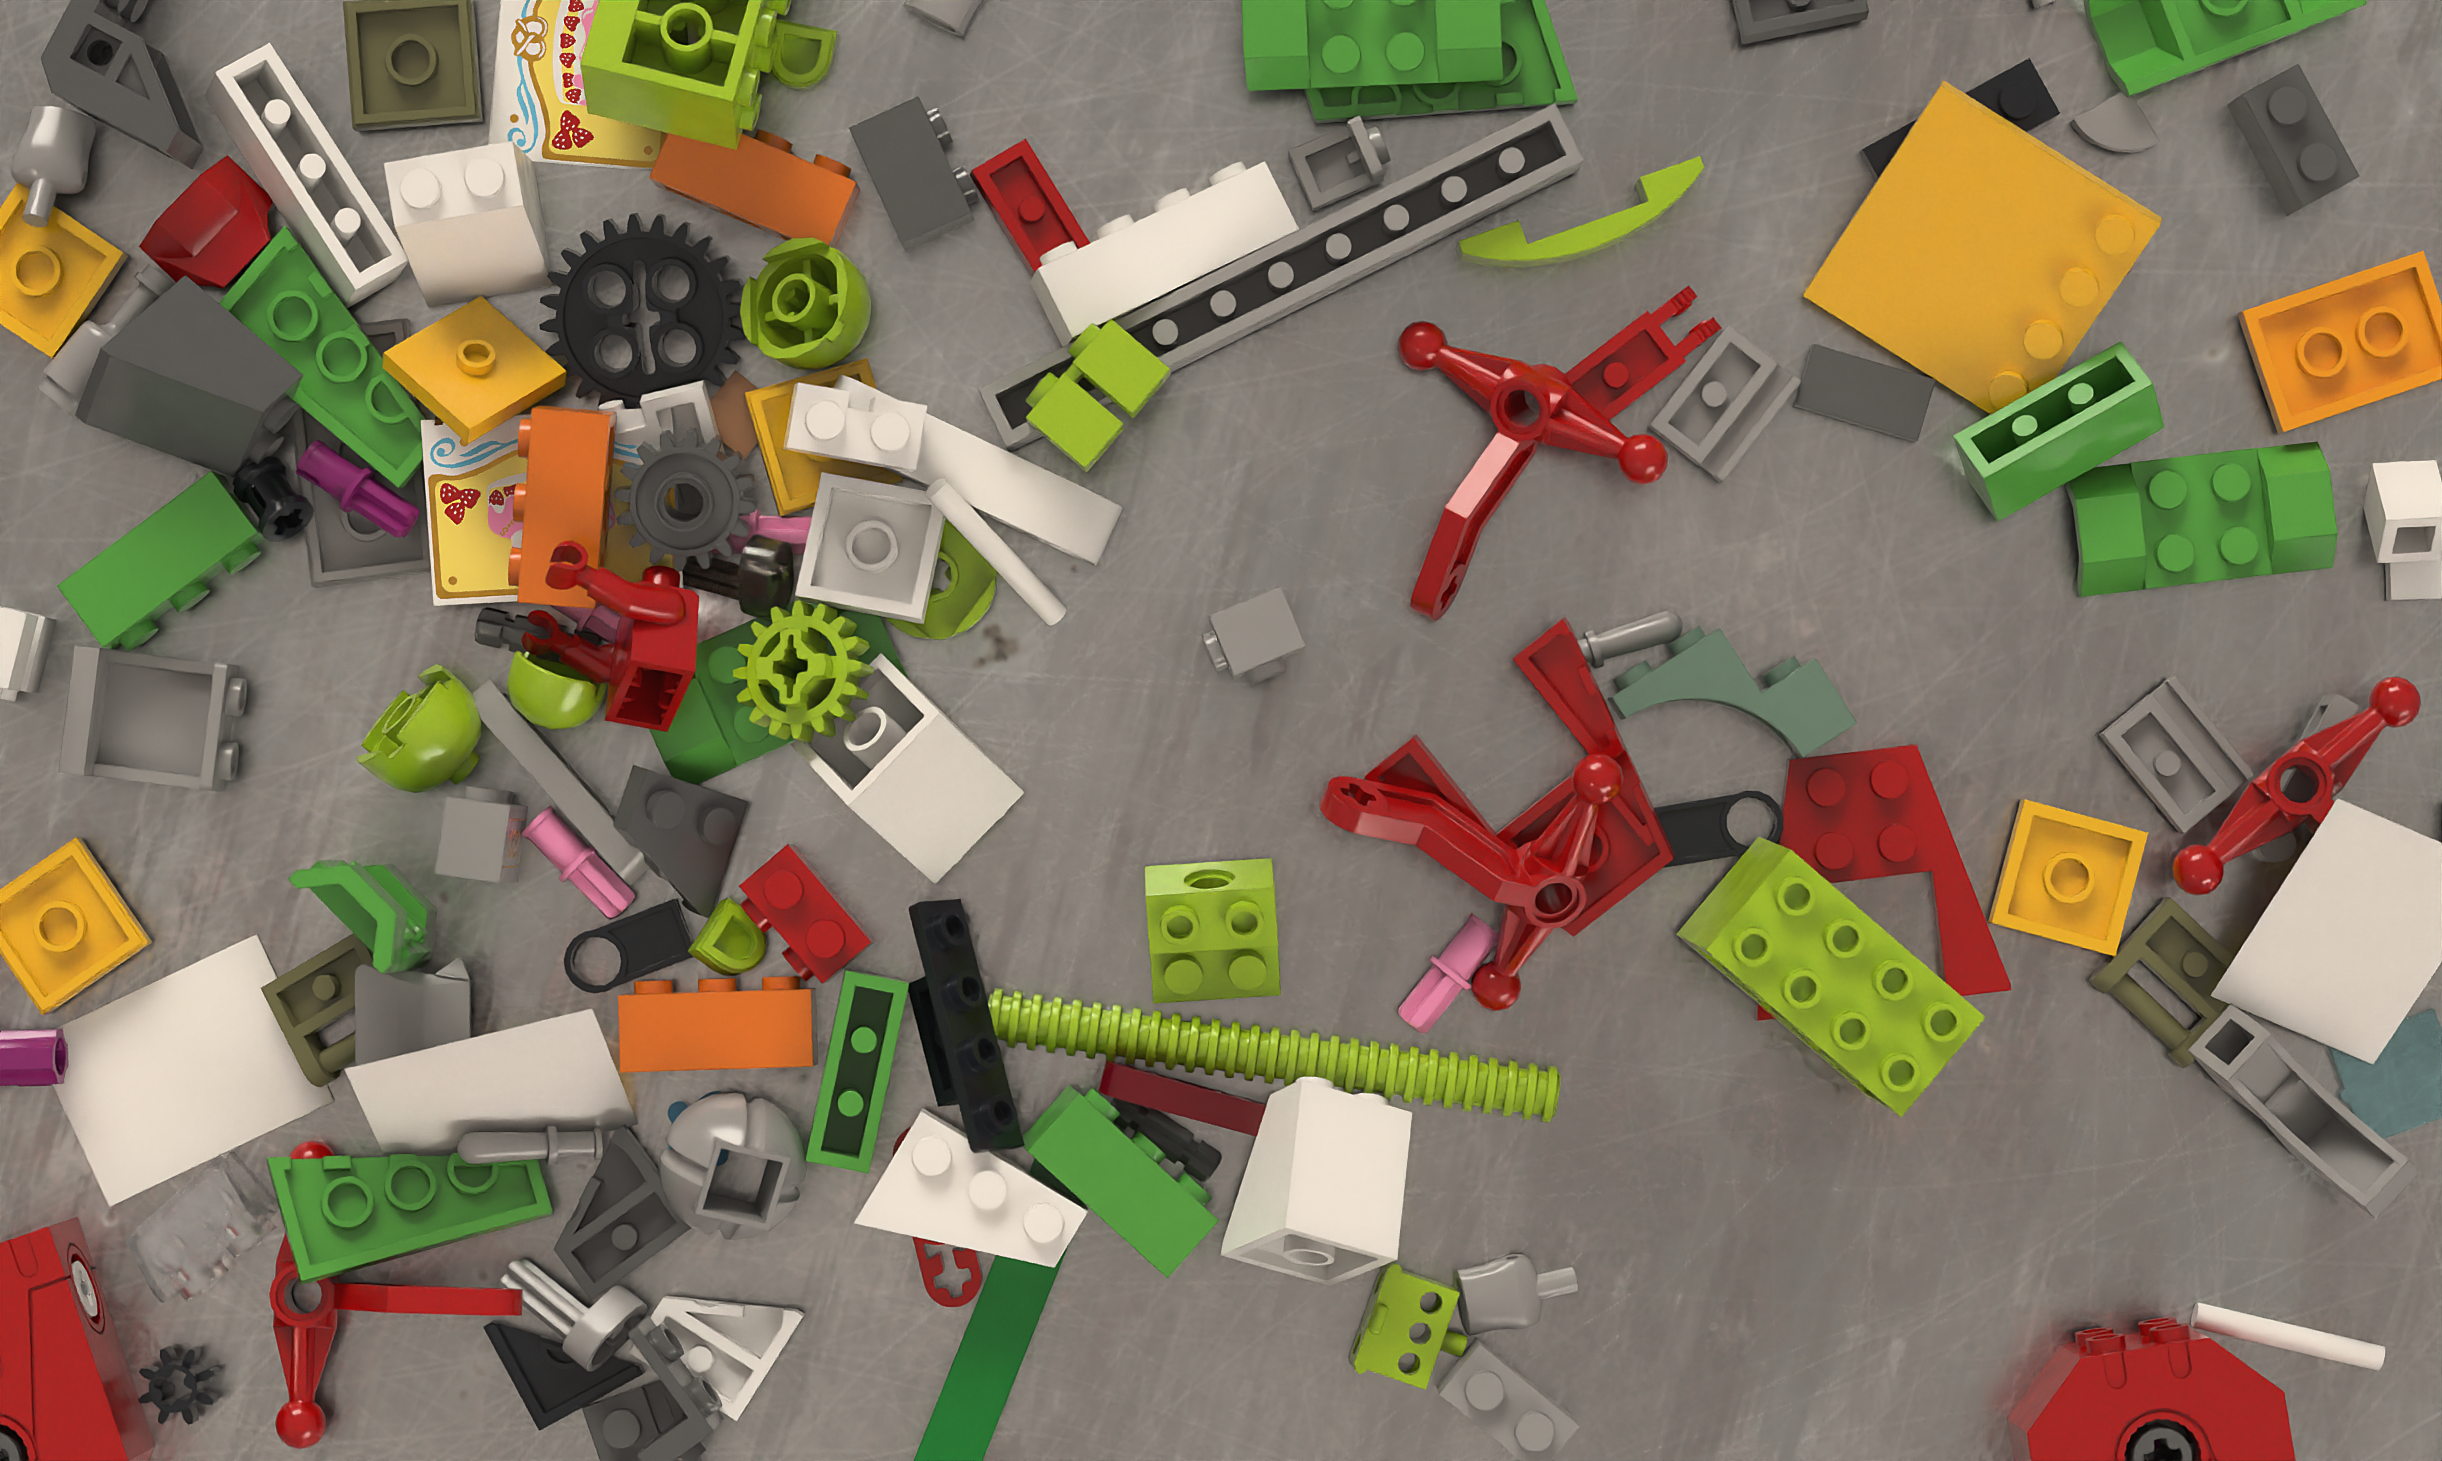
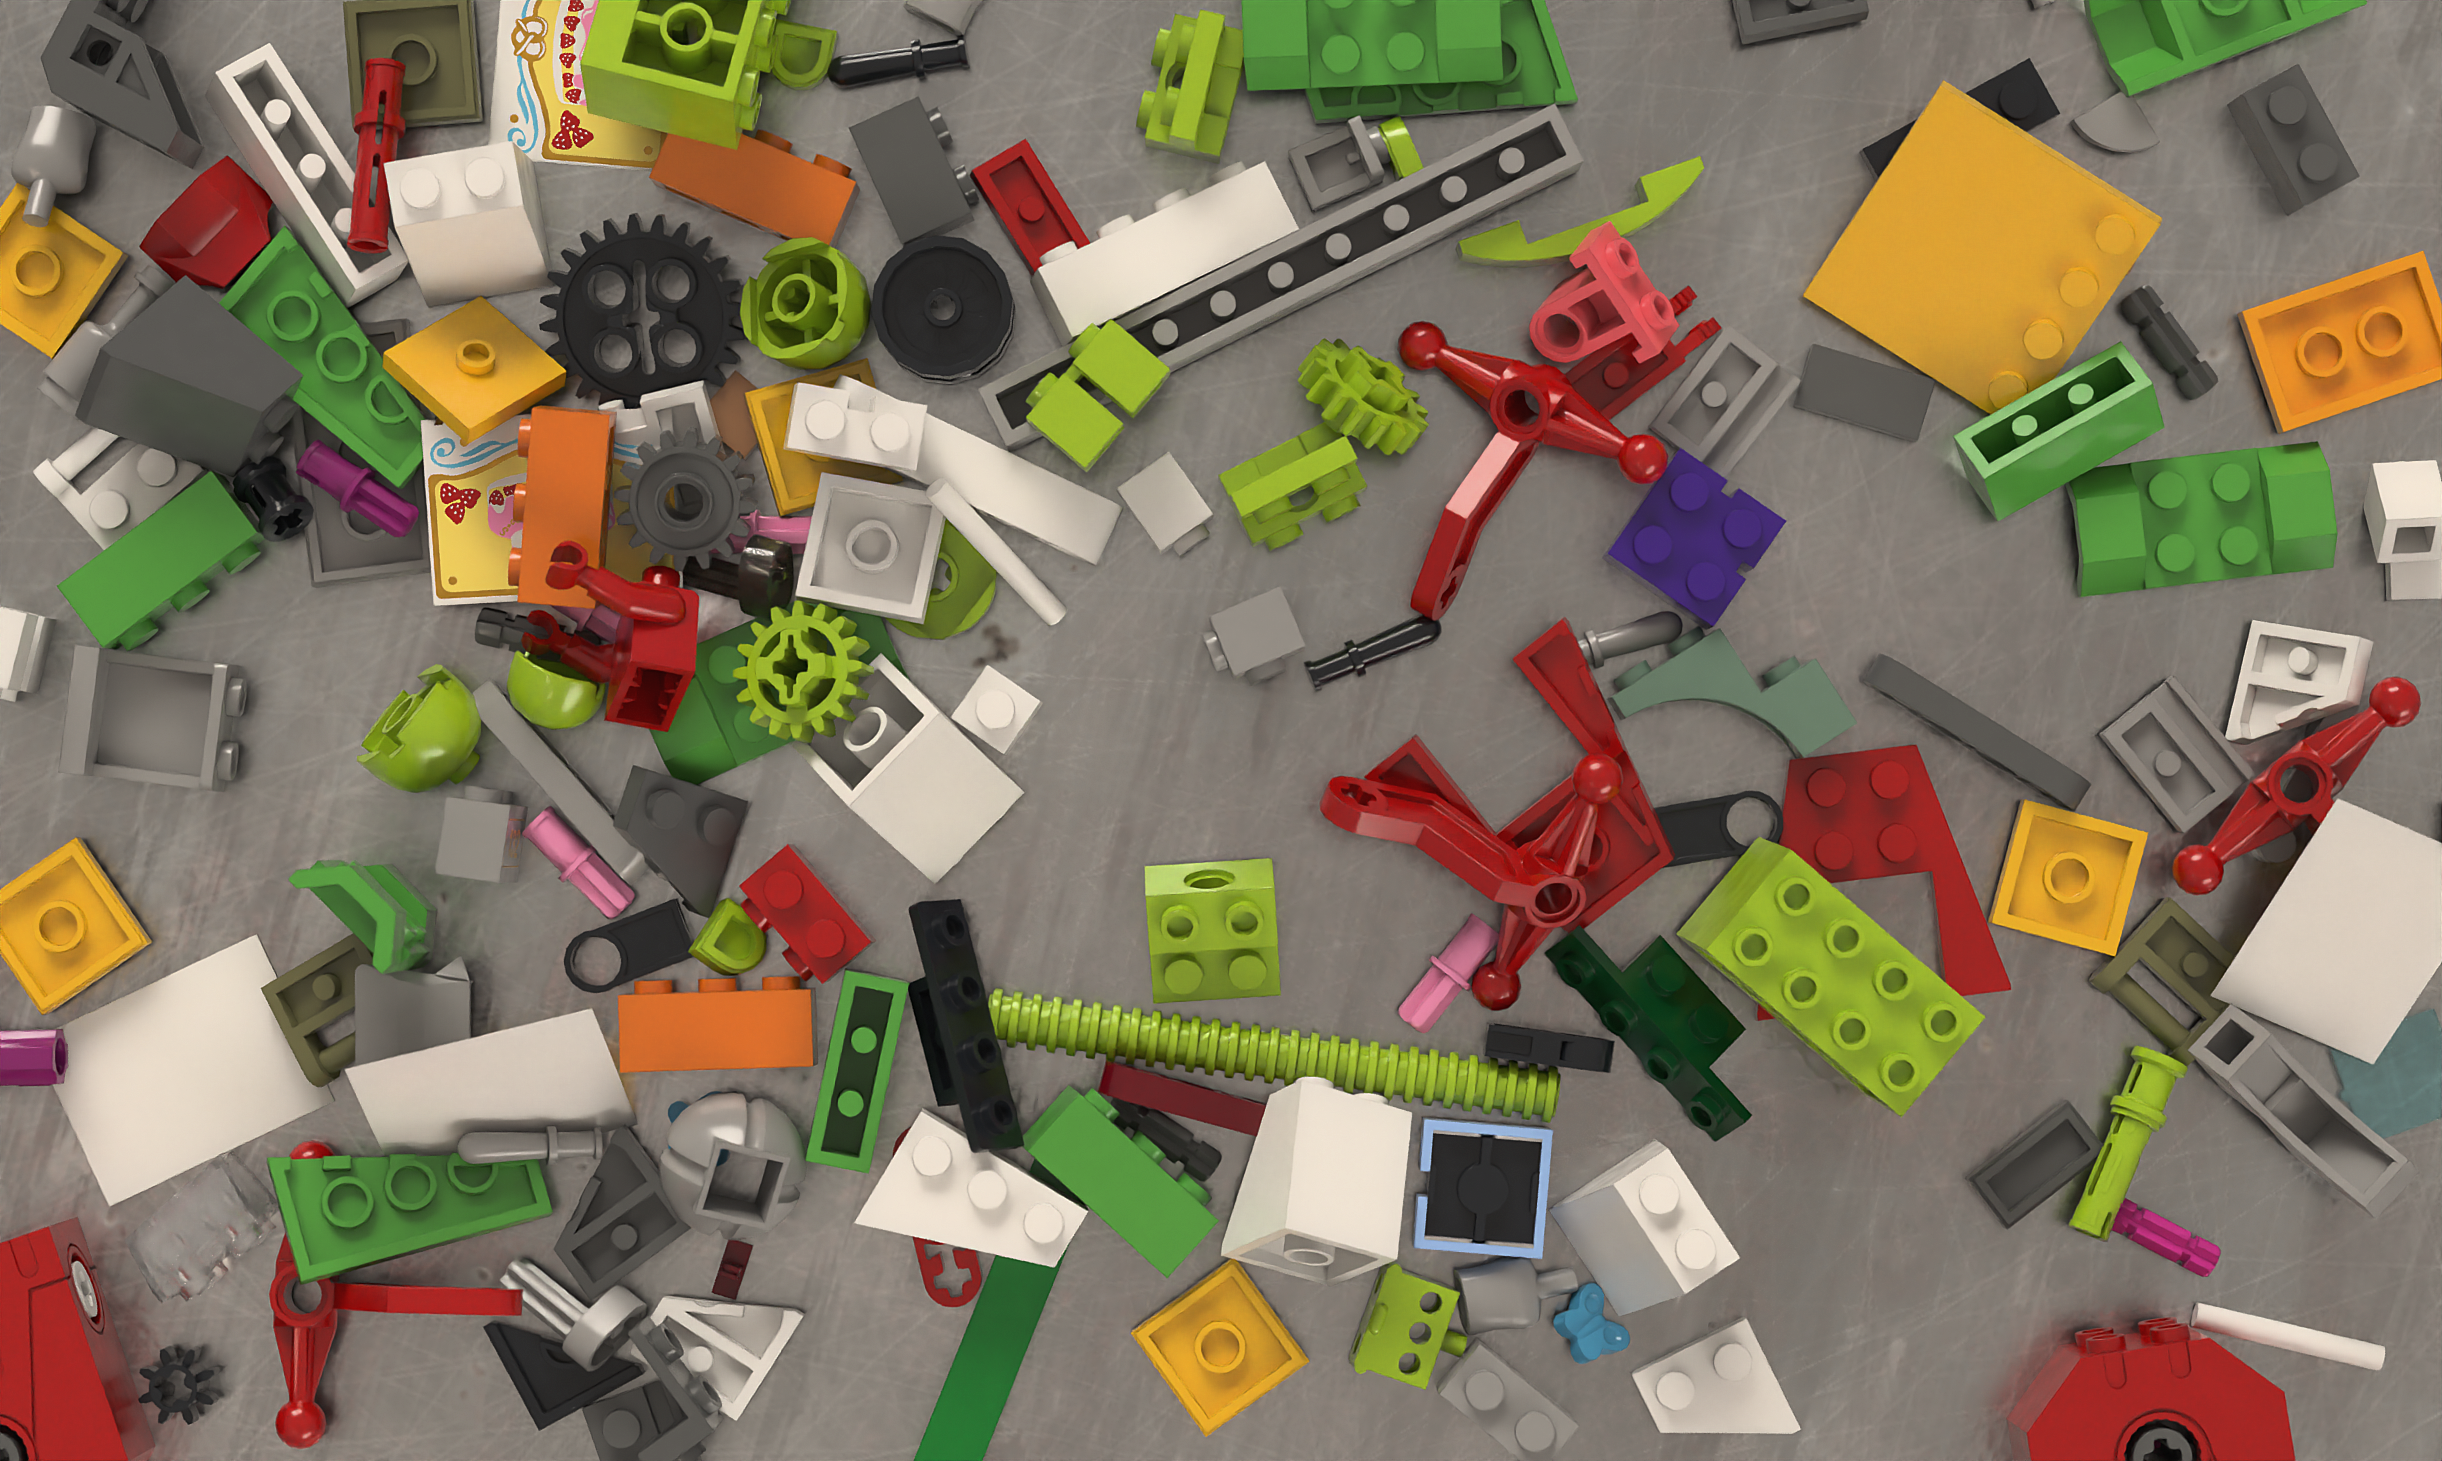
(125, 493): none -> white plate
(384, 87): none -> red pin
(732, 1269): none -> dark red piece
(880, 65): none -> black piece
(953, 347): none -> black wheel
(996, 710): none -> white brick
(1167, 506): none -> white brick
(1192, 118): none -> lime brick
(1220, 1346): none -> yellow plate
(1263, 484): none -> lime brick
(1363, 396): none -> lime gear
(1384, 646): none -> black piece
(1400, 148): none -> lime tile
(1483, 1187): none -> black piece
(1548, 1048): none -> black piece
(1587, 1326): none -> dark azure piece
(1604, 302): none -> coral pin
(1644, 1231): none -> white slope
(1663, 1018): none -> dark green bracket
(1693, 539): none -> dark purple piece
(1716, 1387): none -> white wing
(1977, 732): none -> dark grey beam
(2036, 1164): none -> dark grey tile
(2136, 1116): none -> lime pin
(2166, 1238): none -> dark pink axle
(2169, 342): none -> dark grey axle
(2295, 679): none -> white wing

